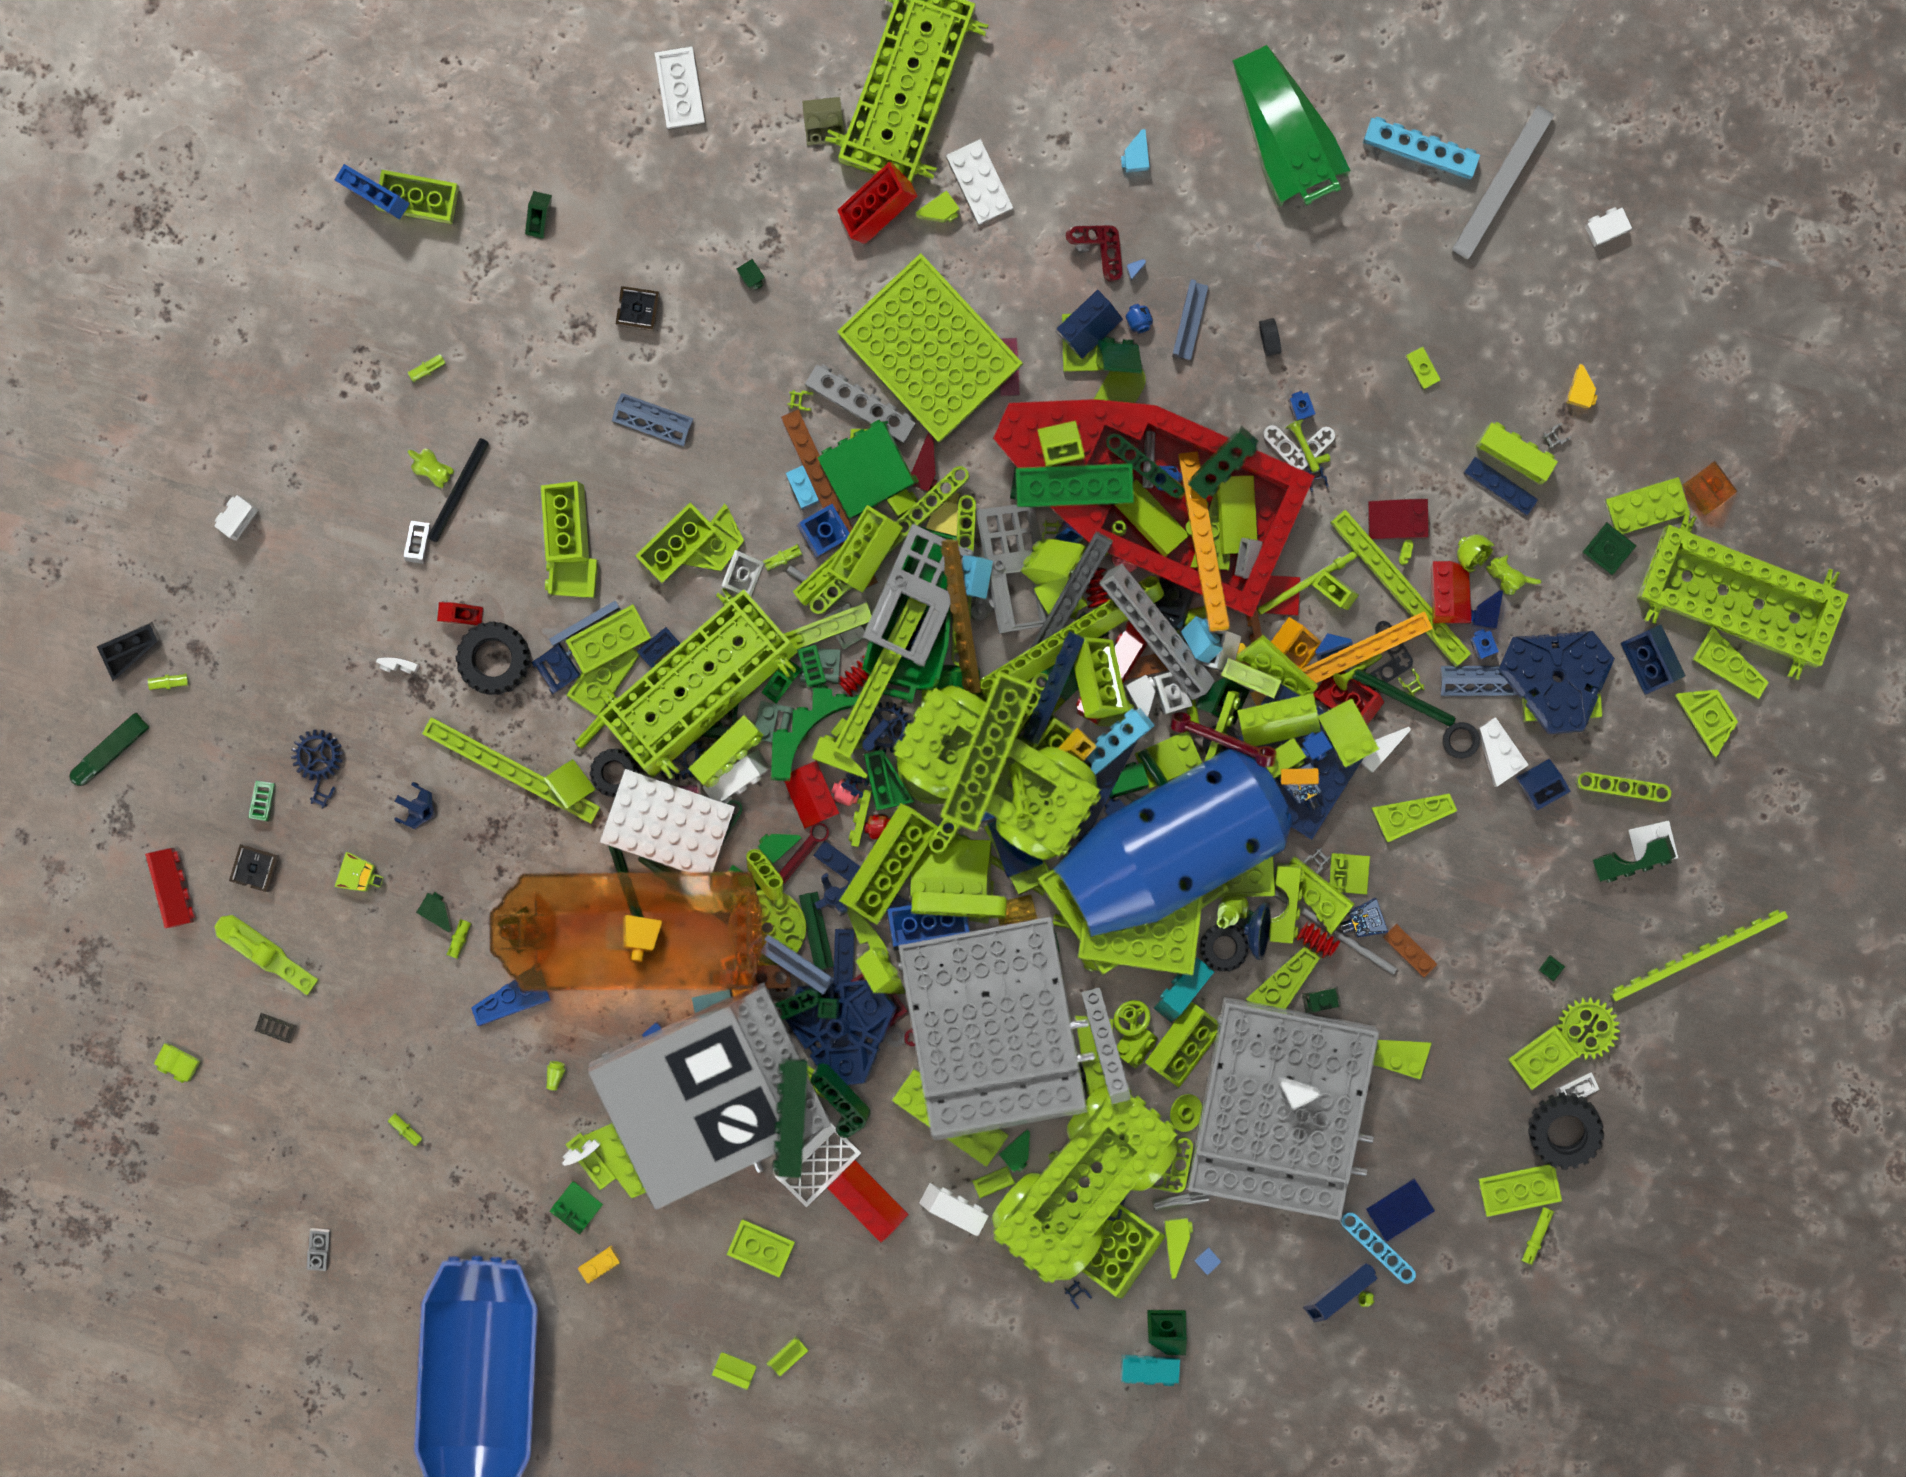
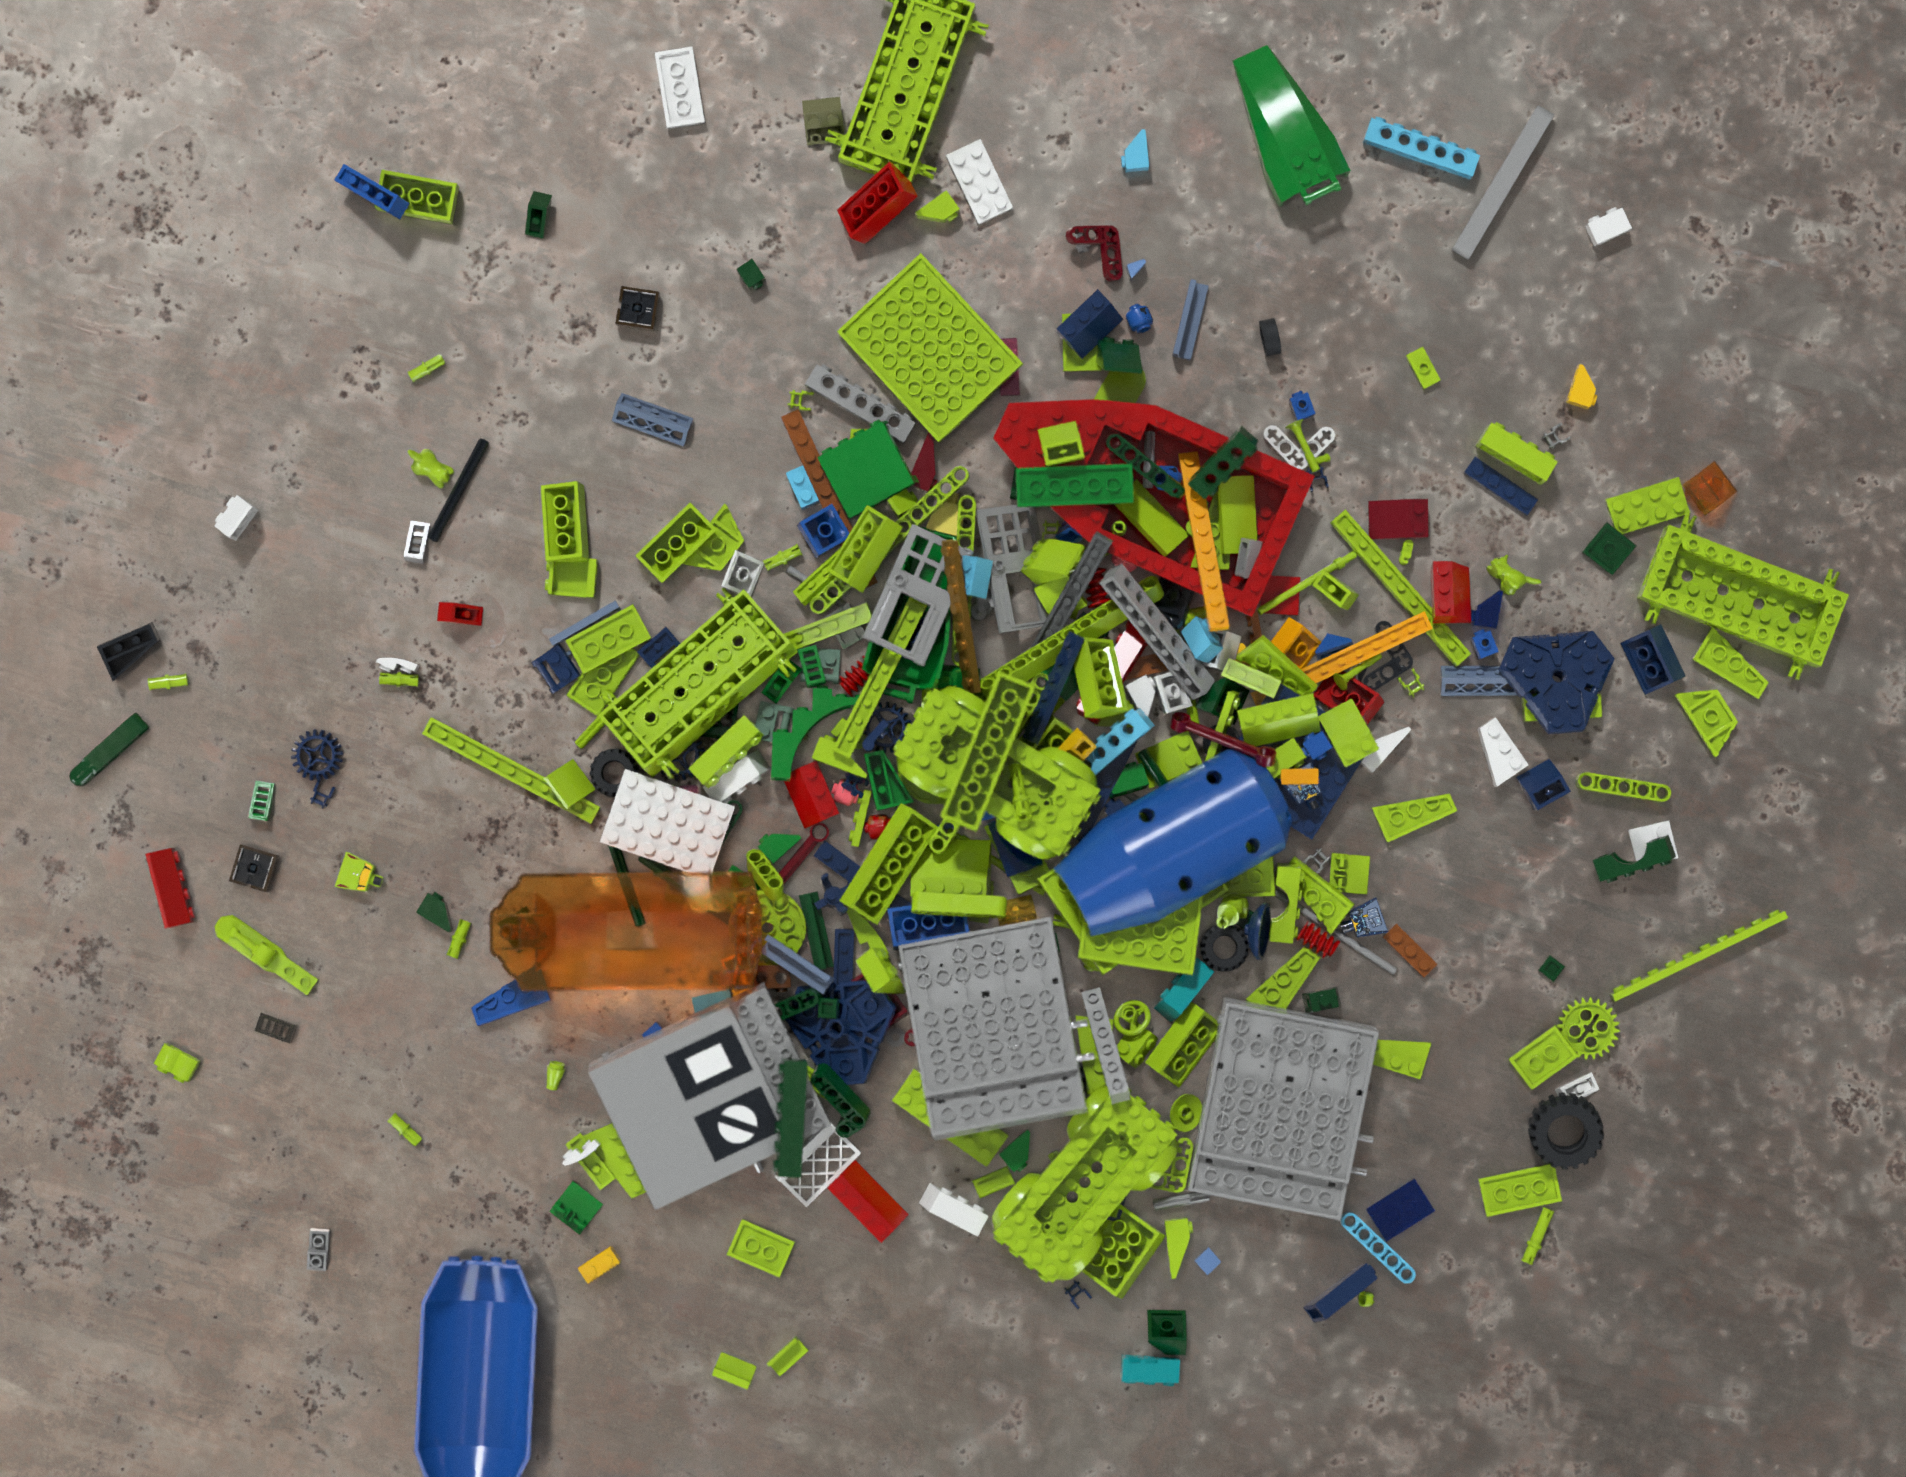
(399, 679): none -> lime pin
(419, 809): dark blue piece -> none
(467, 658): black tyre -> none
(640, 935): yellow torso -> none
(1298, 1092): white slope -> none
(1404, 697): dark green axle -> none
(1473, 550): lime cylinder -> none
(1475, 743): black tyre -> none

